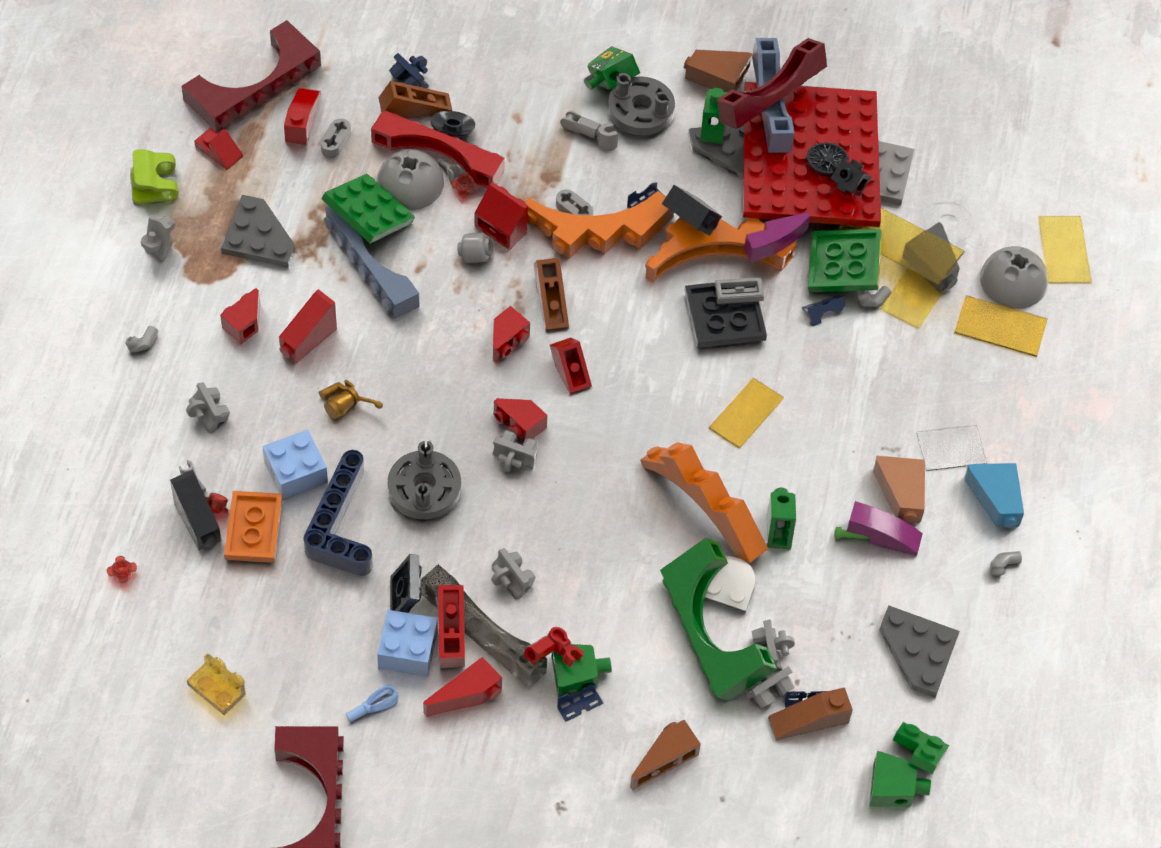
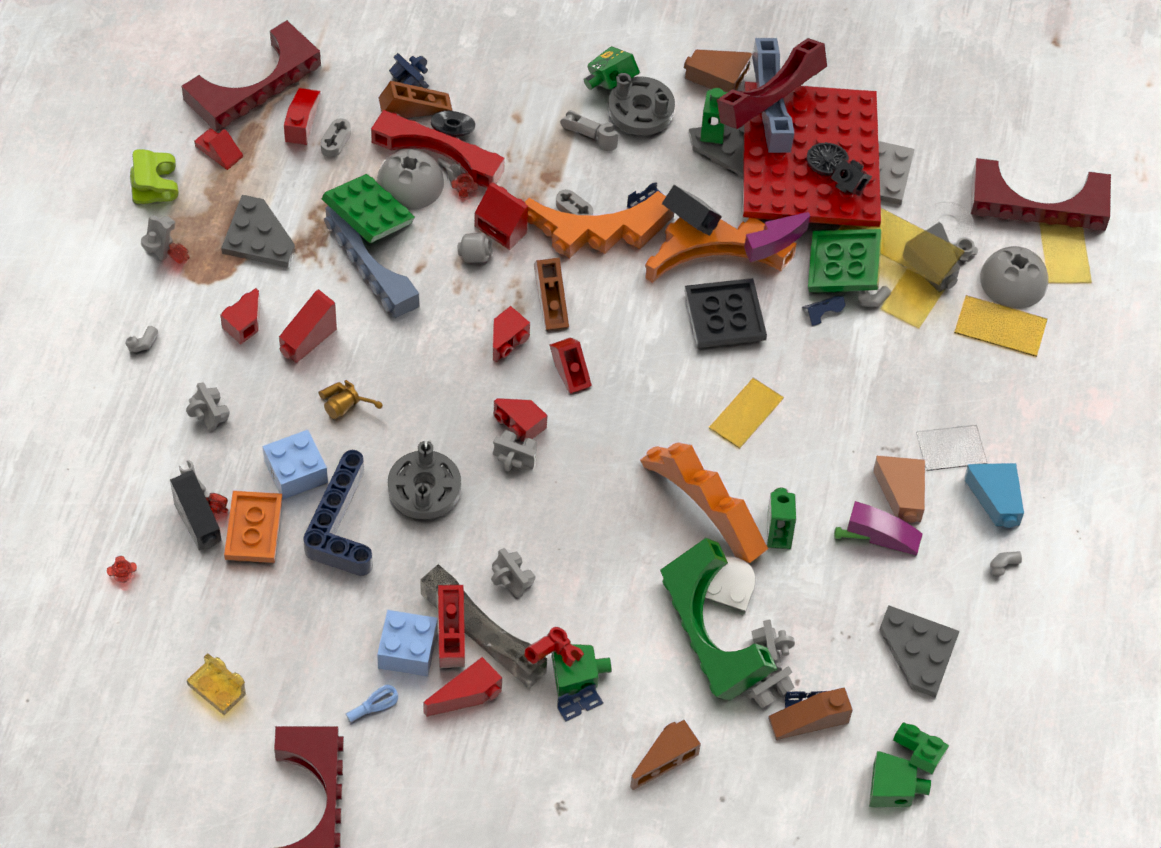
(178, 252): none -> clear red plate
(405, 585): black plate -> none
(740, 293): light grey tile -> none
(968, 245): none -> light grey plate
(996, 199): none -> dark red arch

